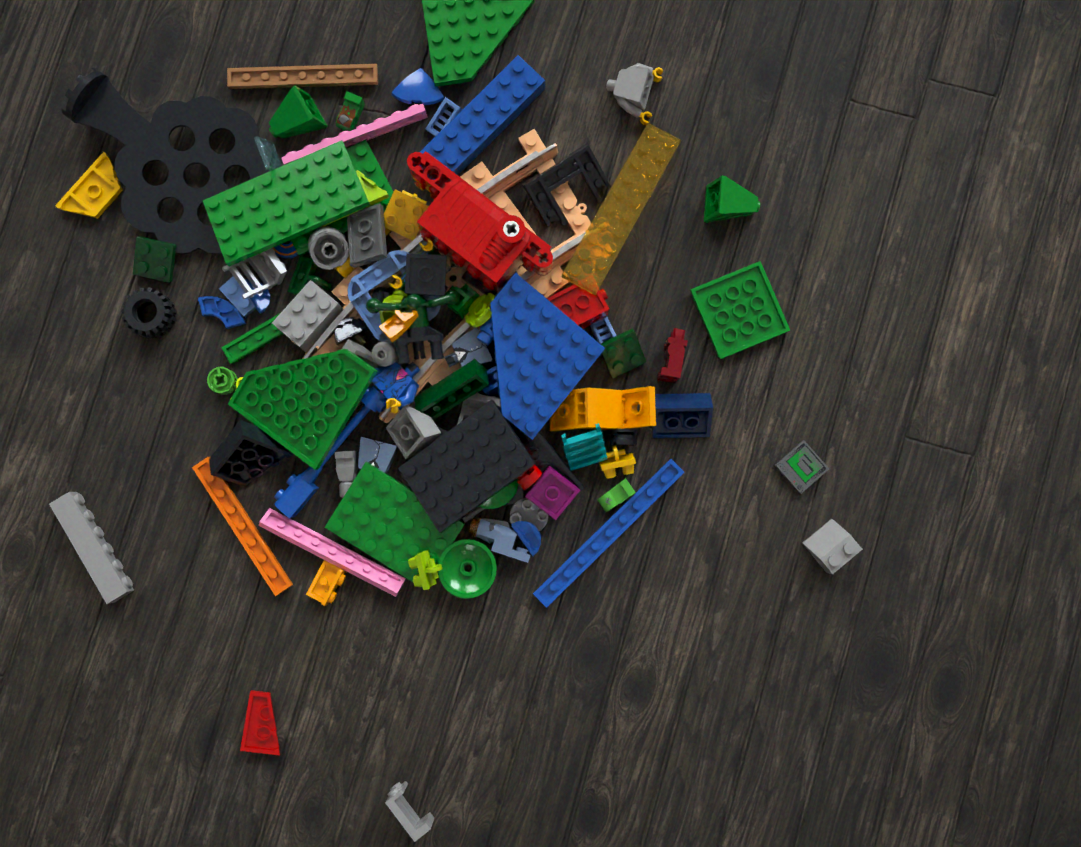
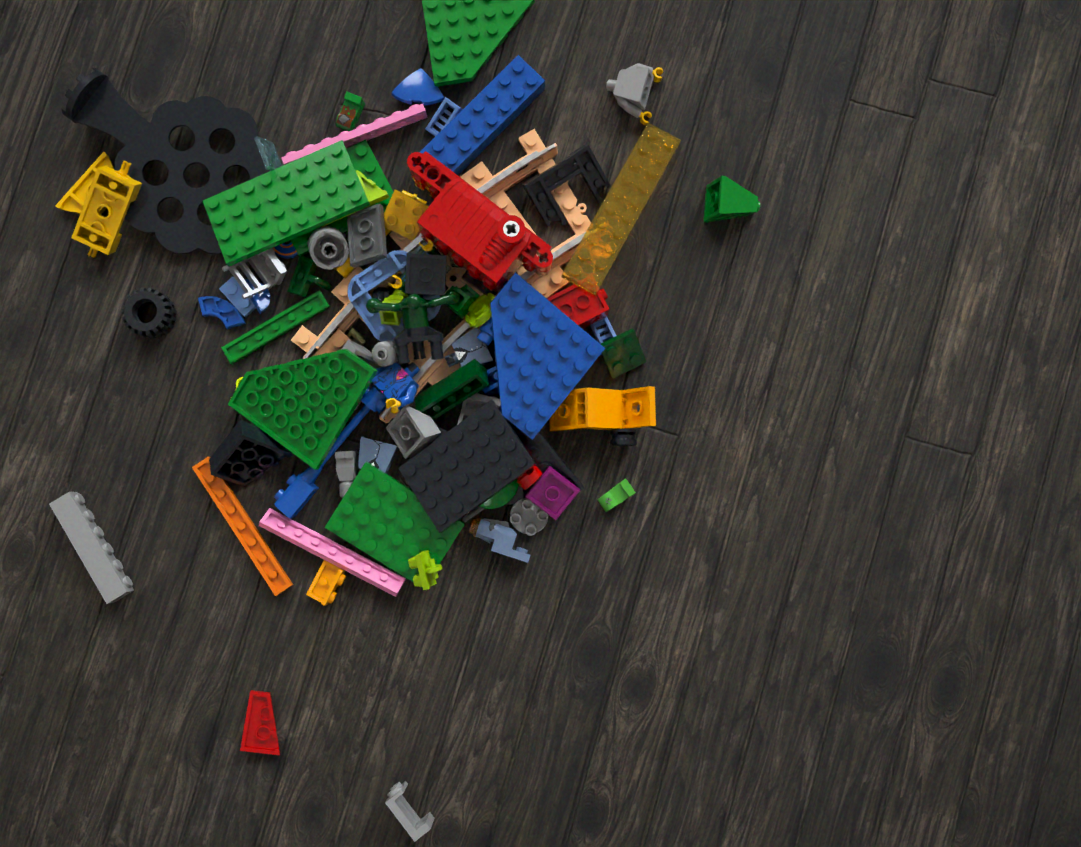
(115, 192): none -> yellow brick
(154, 259): dark green plate -> none
(221, 380): bright green wheel -> none
(296, 115): green slope -> none
(302, 76): medium nougat plate -> none
(308, 316): light grey brick -> none
(348, 329): tile -> none
(398, 324): light orange slope -> none
(453, 572): green dish -> none
(529, 535): blue tile -> none
(584, 449): teal plate -> none
(608, 533): blue plate -> none
(617, 459): yellow hips -> none
(673, 357): dark red hips -> none
(683, 415): dark blue slope -> none
(739, 310): green plate -> none
(801, 467): dark grey tile -> none
(832, 546): light grey slope -> none

